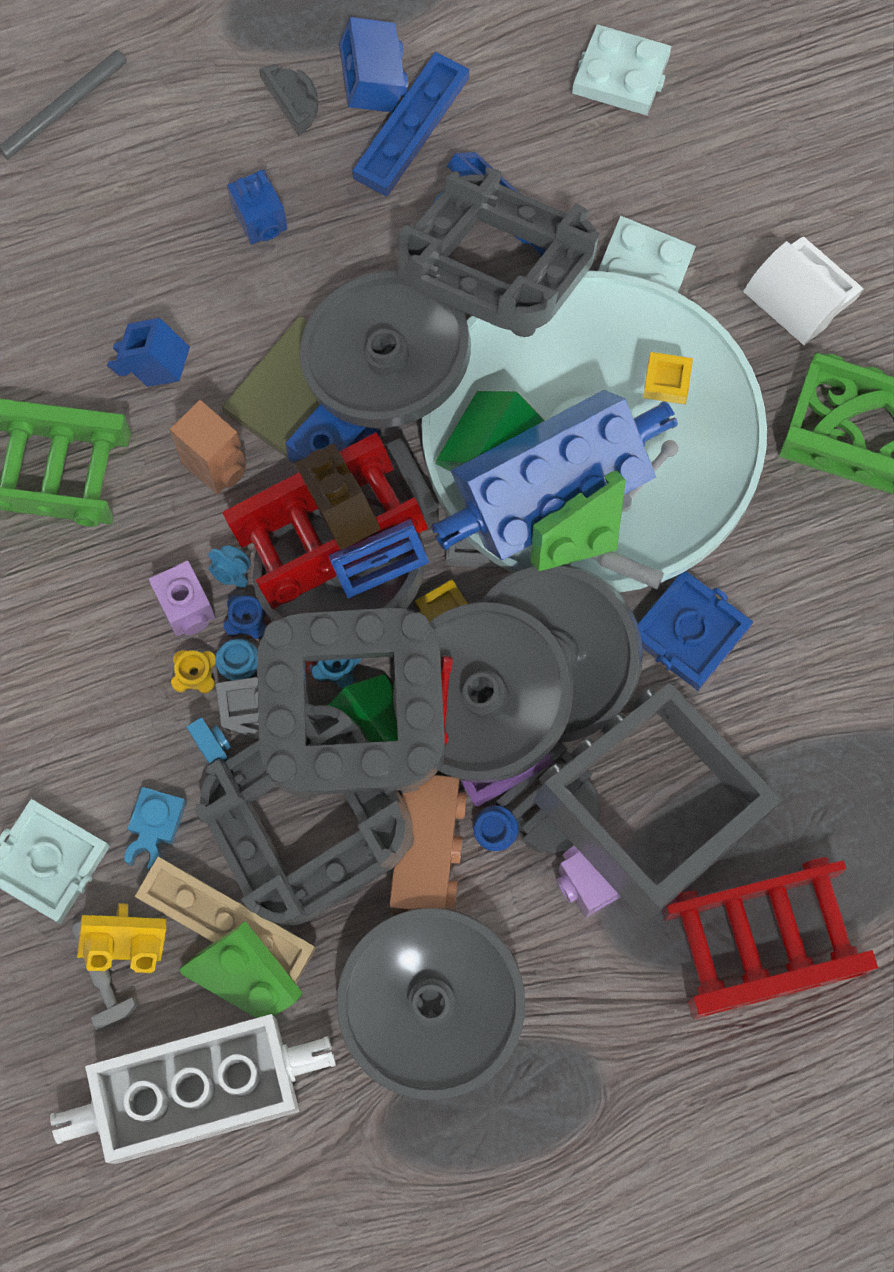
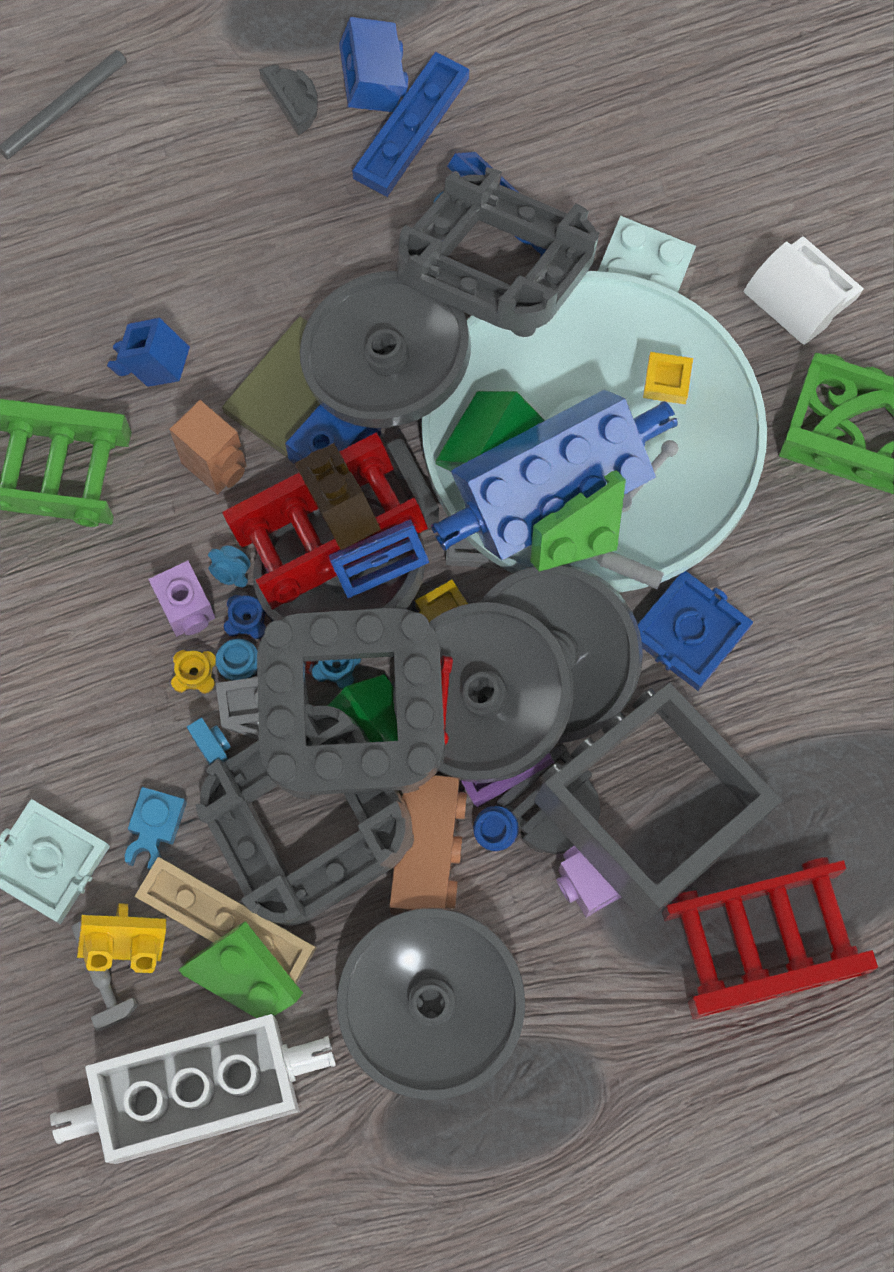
(257, 207): blue brick -> none
(622, 70): light aqua plate -> none

